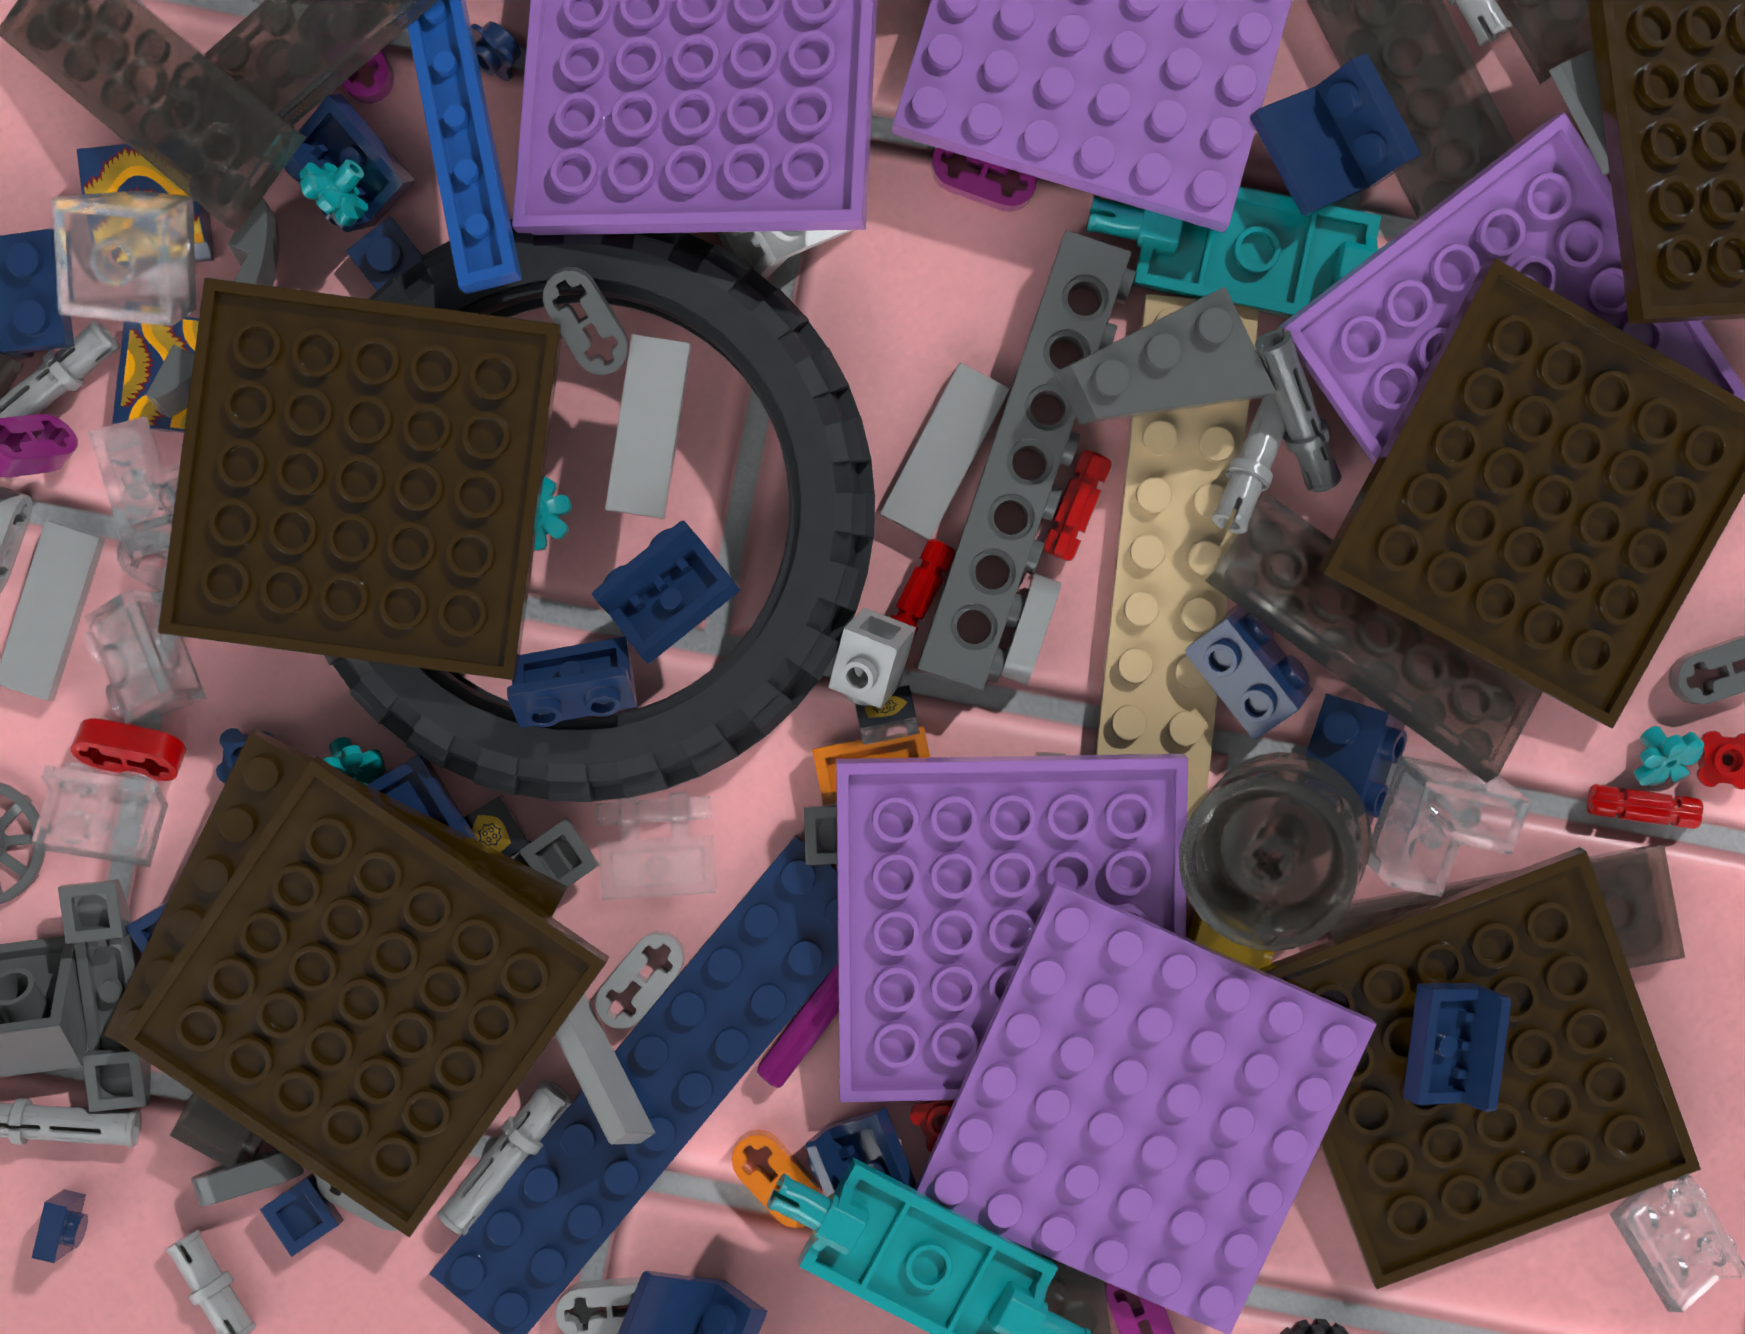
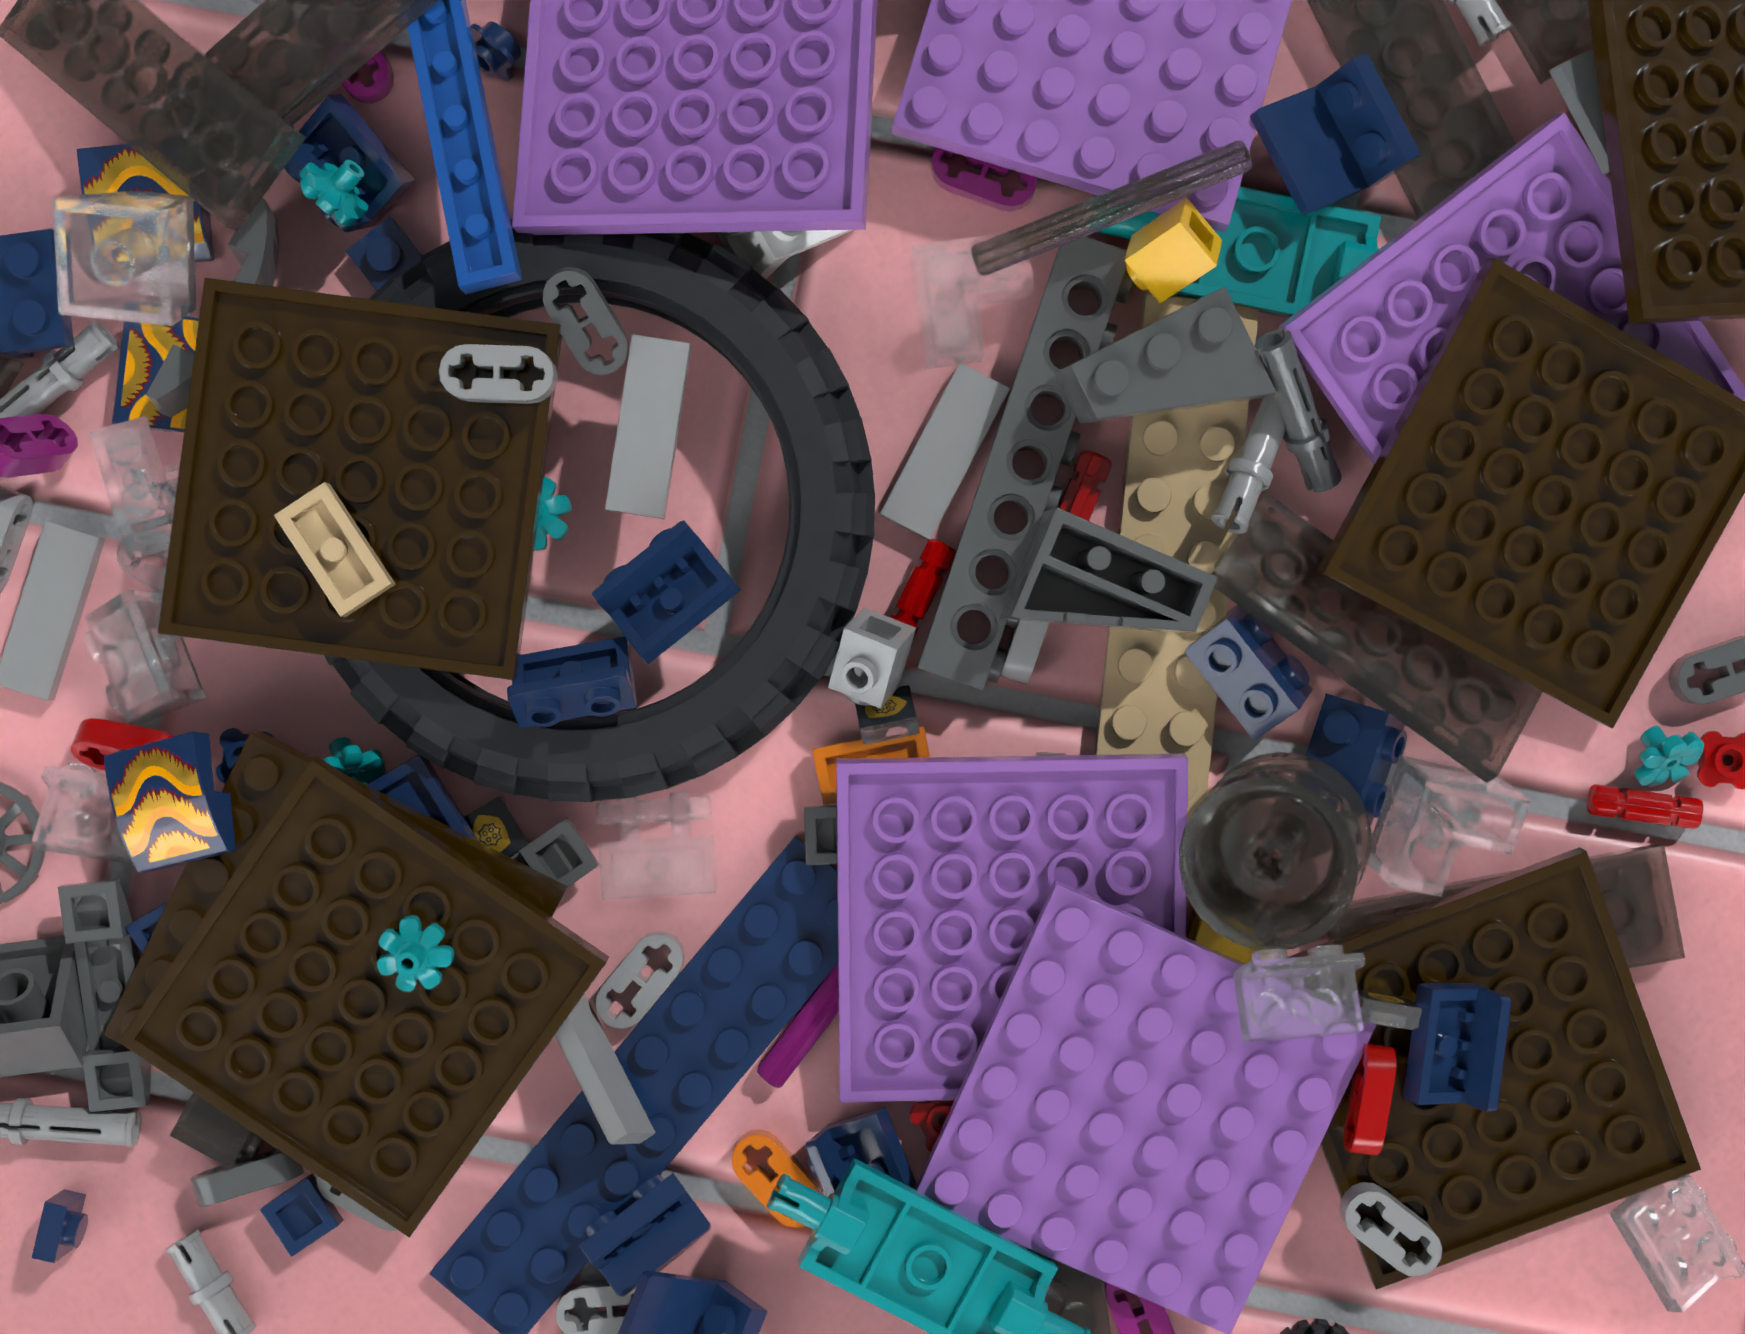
(169, 802): none -> slope
(334, 549): none -> tan plate
(414, 954): none -> teal plant
(498, 359): none -> light grey beam
(519, 1139): light grey pin -> none
(645, 1233): none -> dark blue bracket
(949, 297): none -> clear brick
(1104, 580): none -> dark grey wedge
(1111, 208): none -> clear smoke axle
(1172, 251): none -> yellow brick
(1299, 994): none -> clear bracket
(1370, 1100): none -> red beam
(1389, 1010): none -> clear tile
(1398, 1219): none -> light grey beam

